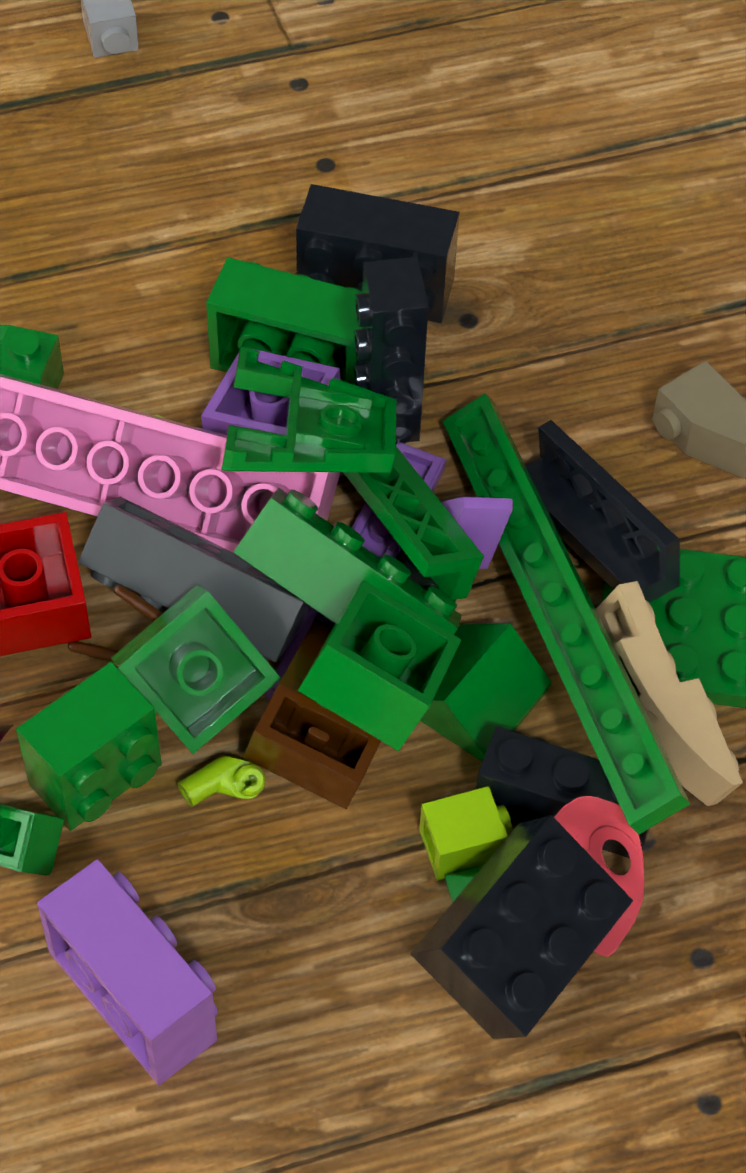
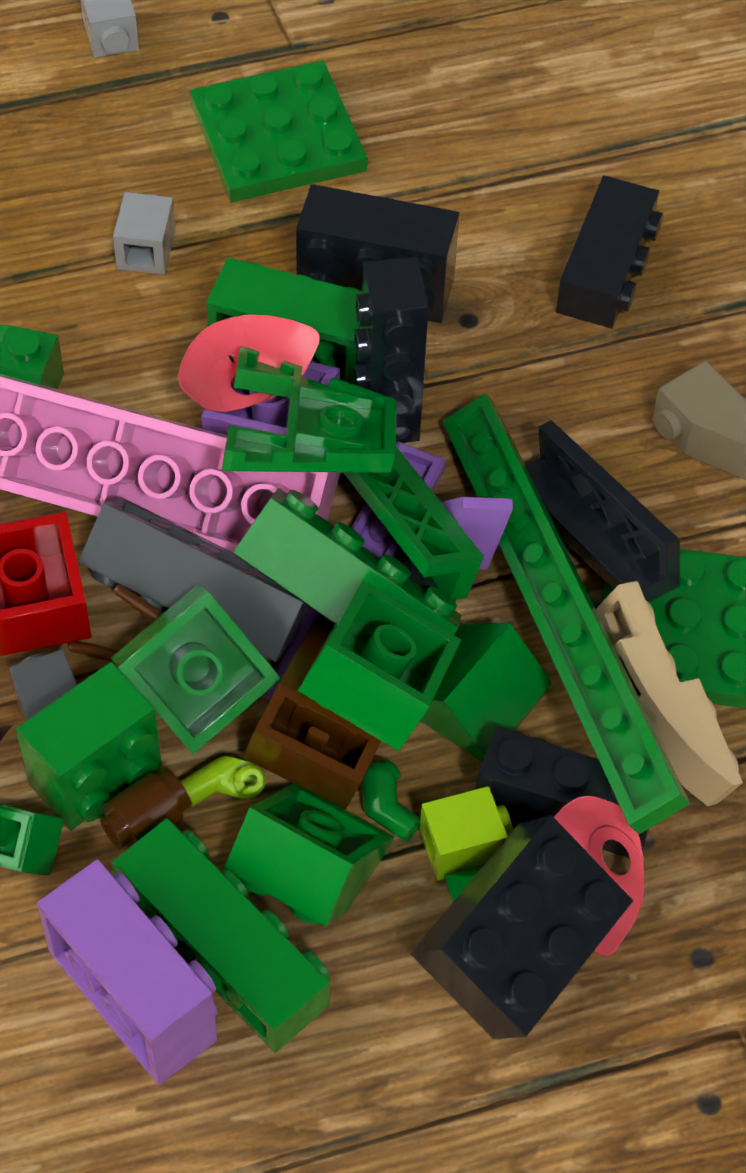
(41, 681): none -> dark grey brick
(143, 807): none -> reddish brown brick
(144, 233): none -> light grey brick
(208, 371): none -> coral piece
(217, 926): none -> green brick
(278, 131): none -> green plate
(306, 853): none -> green slope
(381, 800): none -> green arm
(609, 252): none -> black brick

